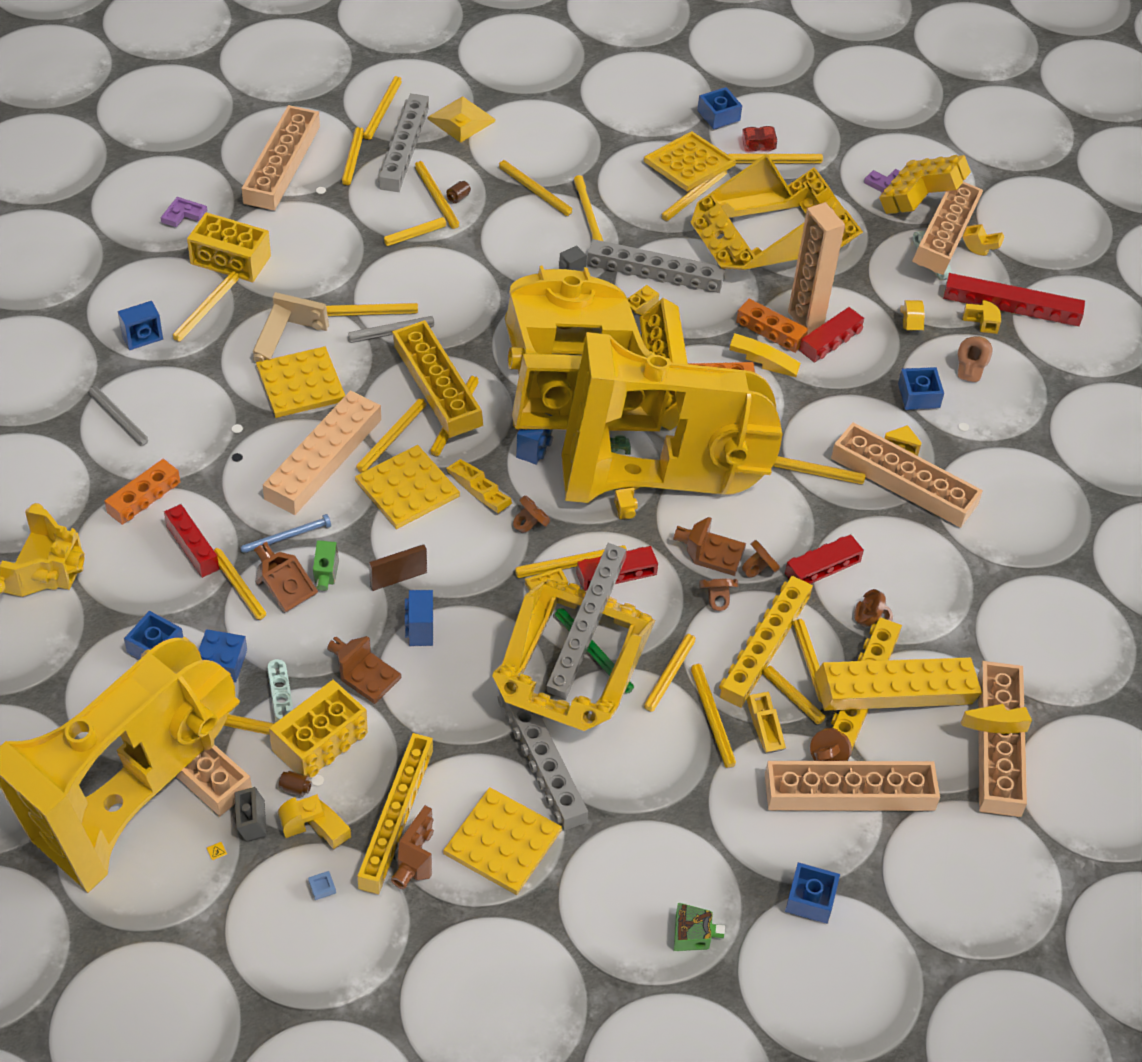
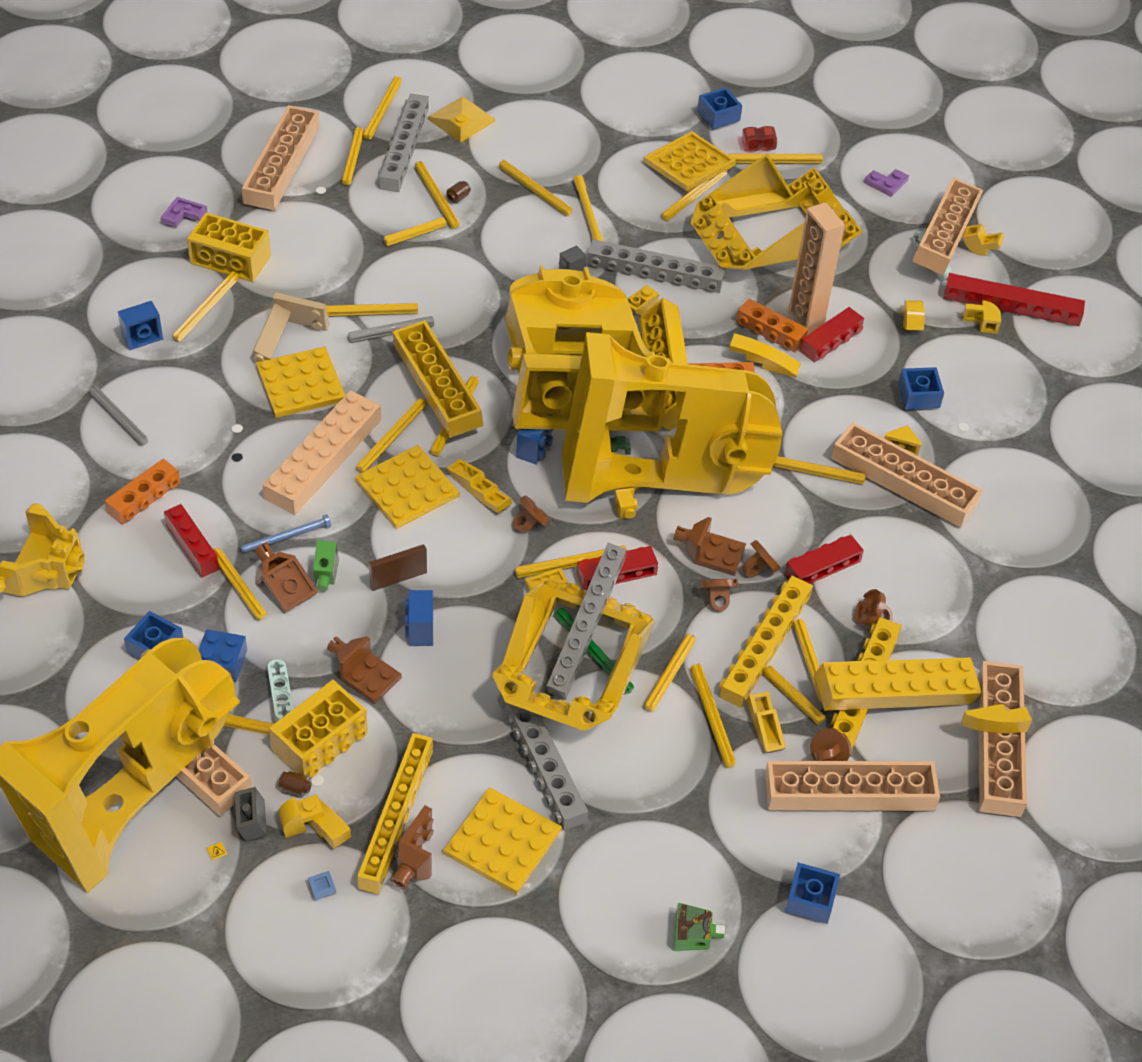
(921, 178): yellow piece -> none
(973, 356): nougat piece -> none

